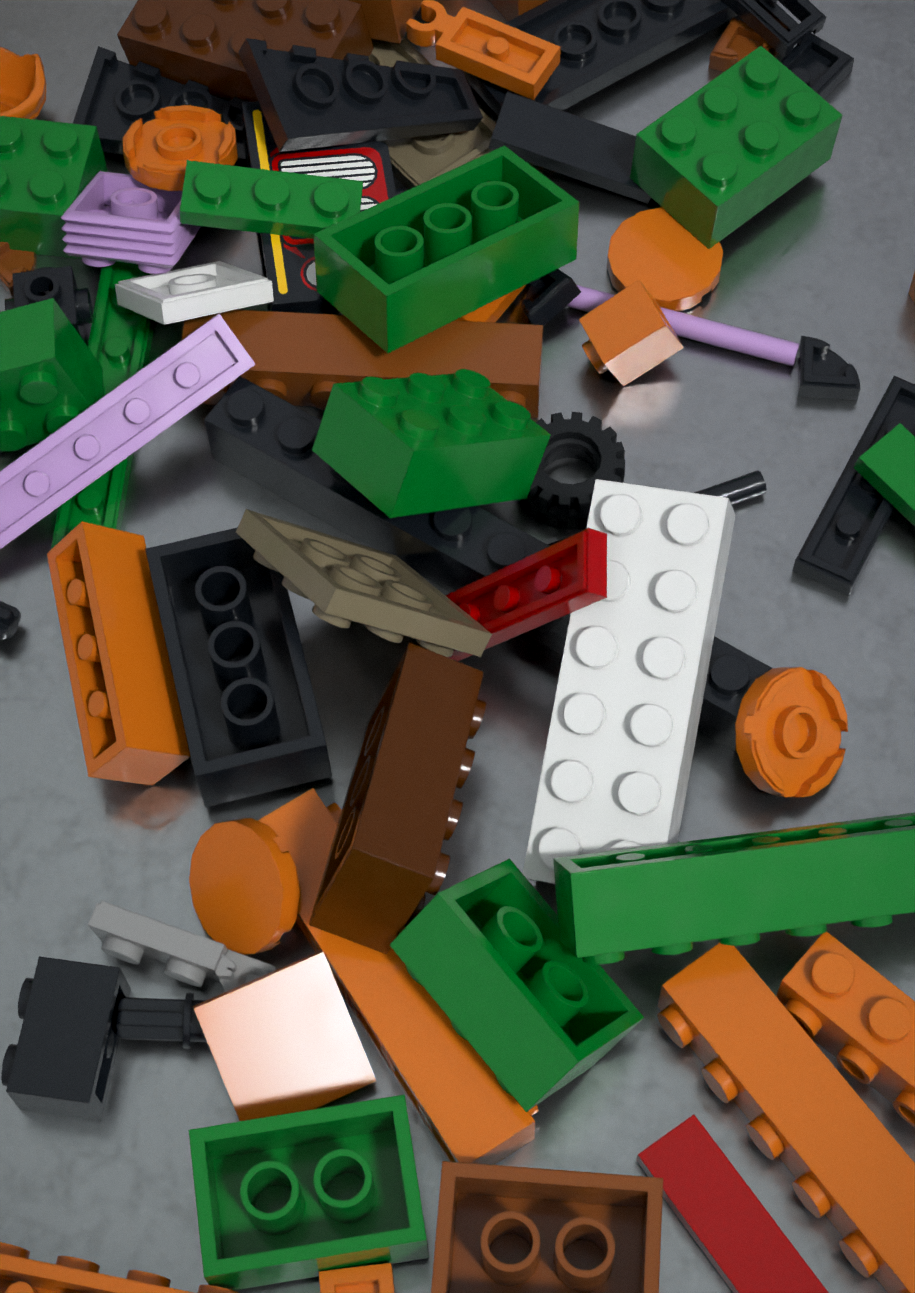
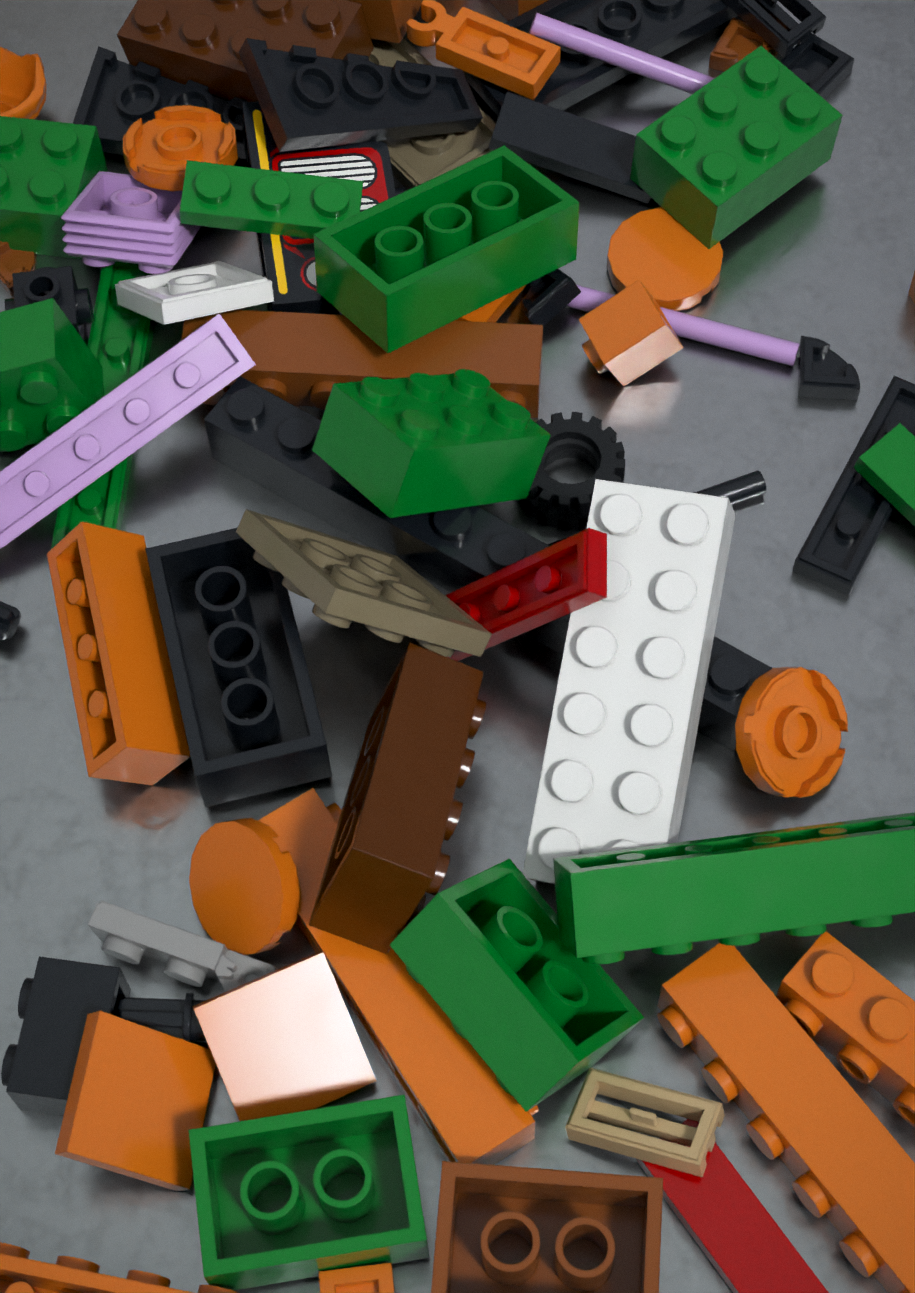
(136, 1101): none -> orange tile
(618, 54): none -> lavender bar
(637, 1145): none -> tan tile

